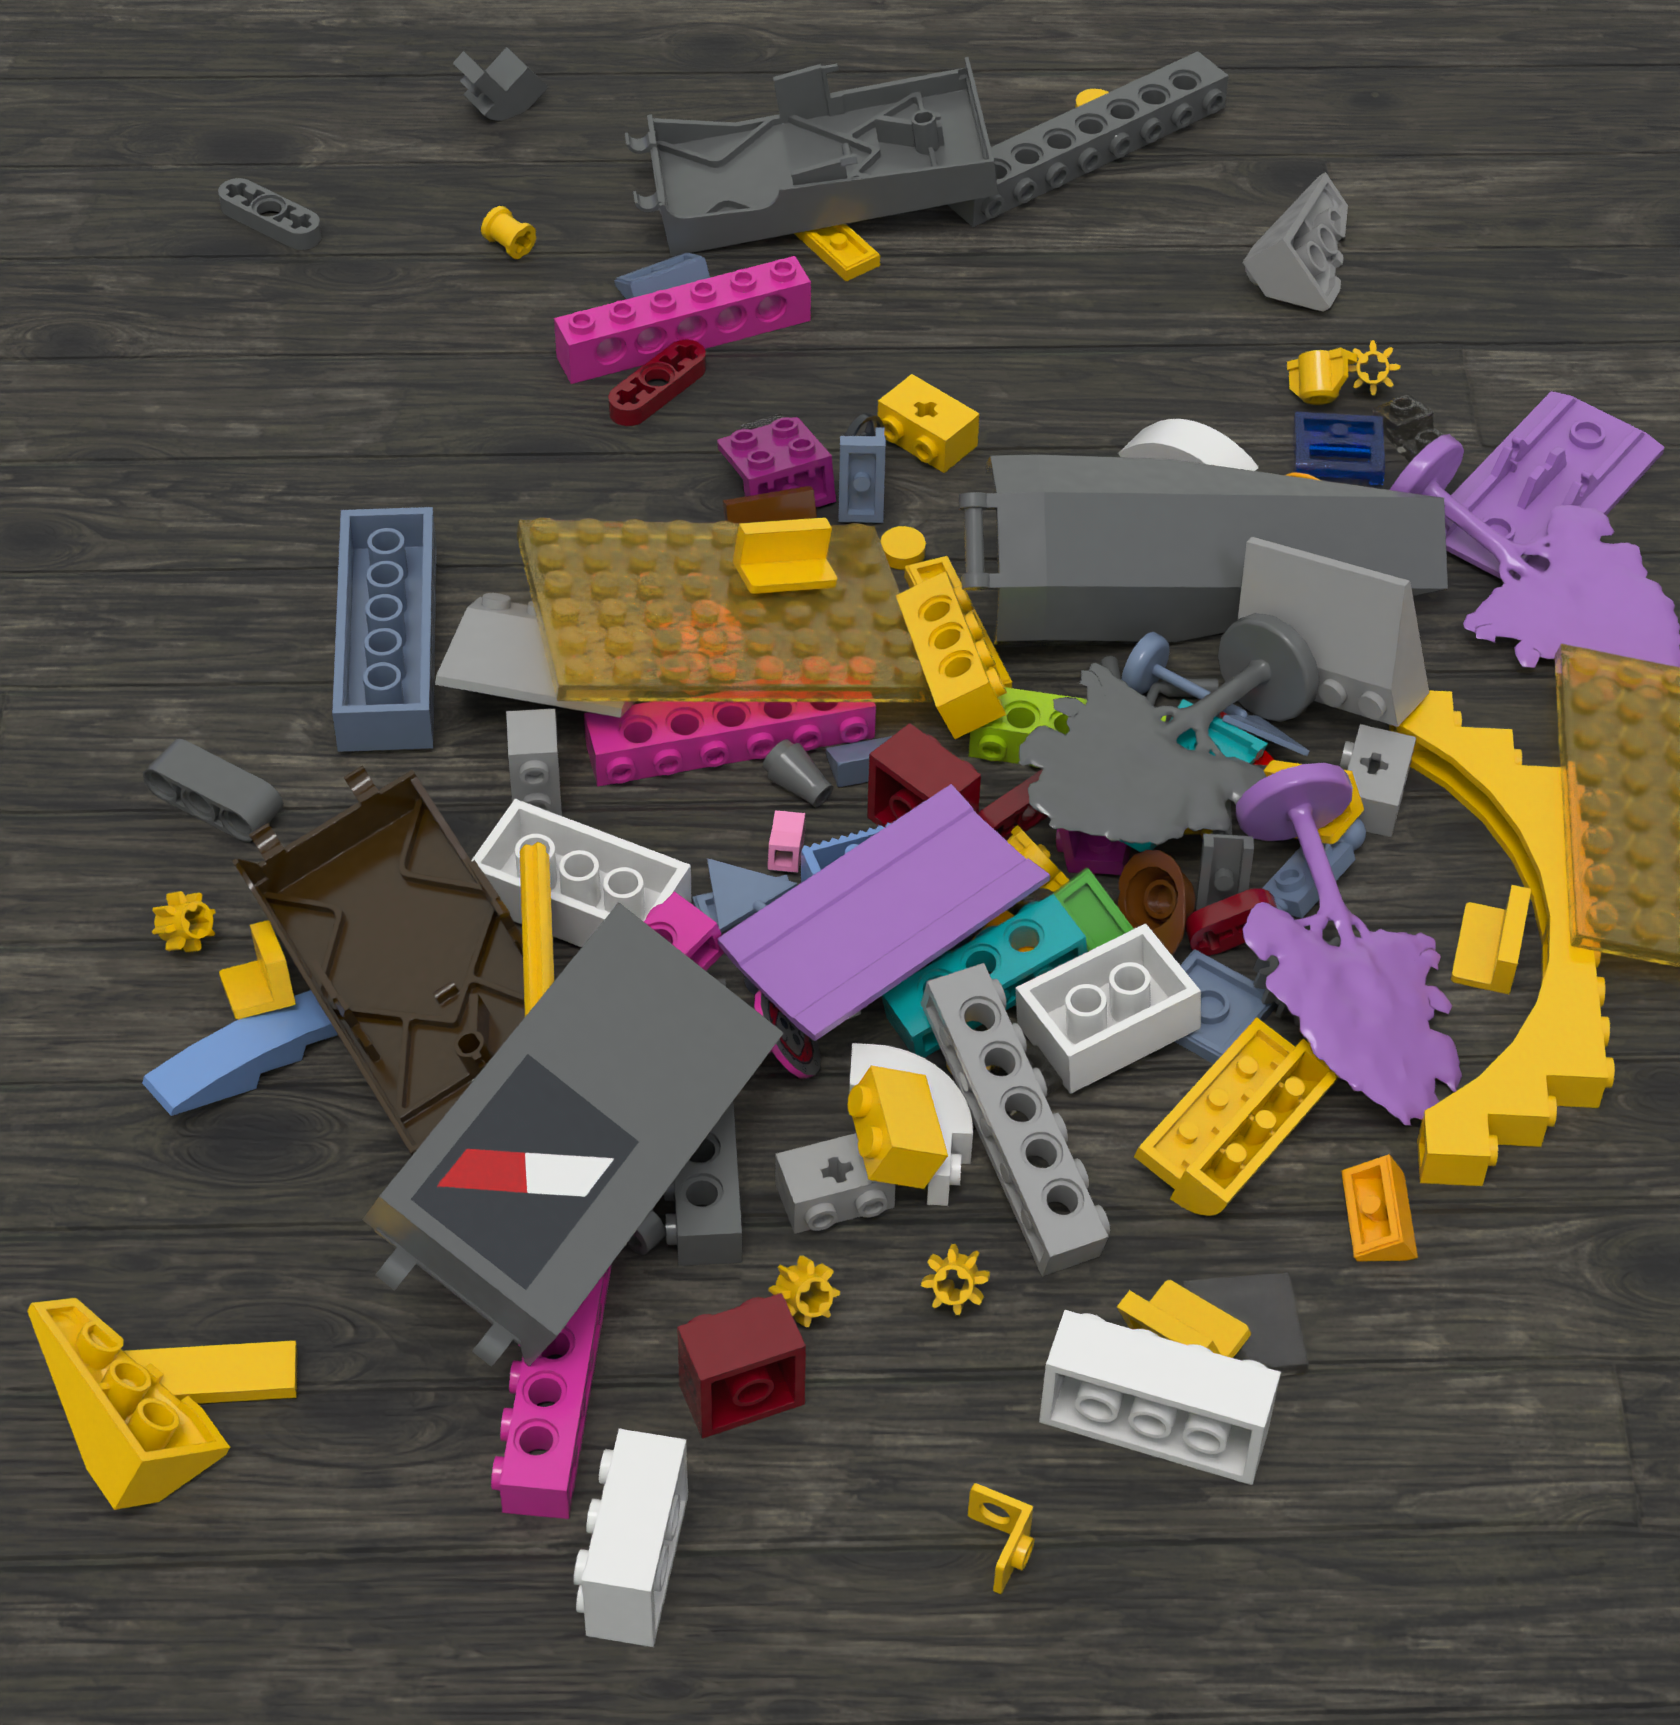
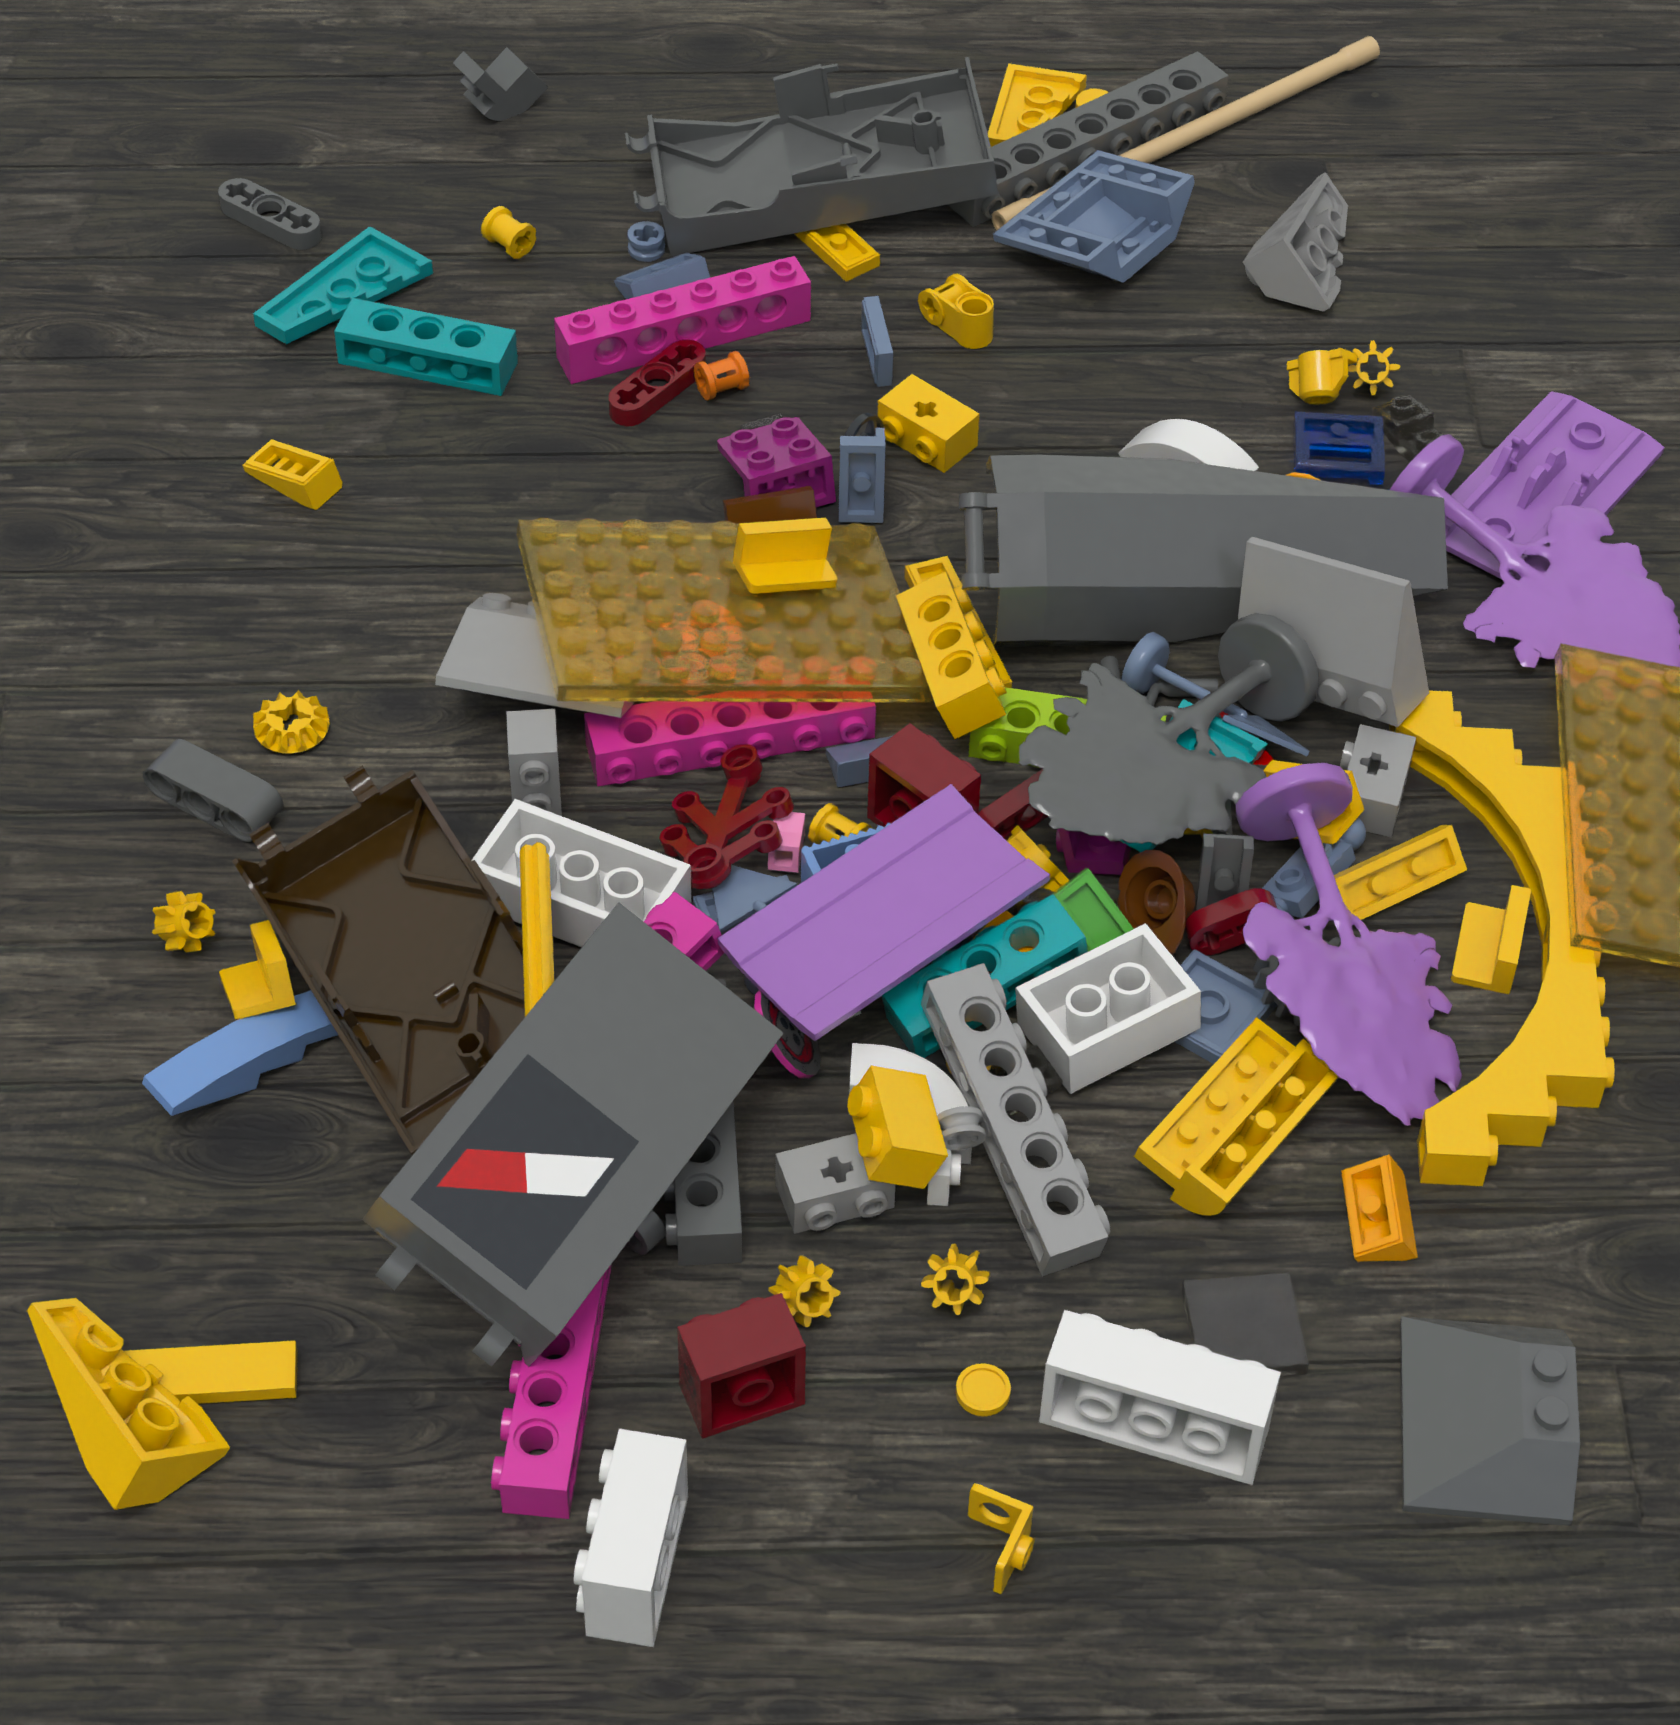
(298, 475): none -> yellow slope
(301, 734): none -> yellow gear
(361, 269): none -> teal wing
(385, 630): sand blue brick -> none
(426, 346): none -> teal brick
(646, 241): none -> sand blue bush
(707, 379): none -> orange bush
(713, 860): none -> dark red plant
(796, 772): dark grey cone -> none
(828, 821): none -> yellow bush
(877, 341): none -> sand blue tile
(903, 546): yellow tile -> none
(960, 311): none -> yellow piece
(961, 1127): none -> light grey bush
(983, 1389): none -> yellow piece
(1031, 98): none -> yellow wing
(1103, 216): none -> sand blue slope
(1185, 1318): yellow panel -> none
(1345, 60): none -> tan piece
(1401, 872): none -> yellow plate
(1488, 1421): none -> dark grey slope

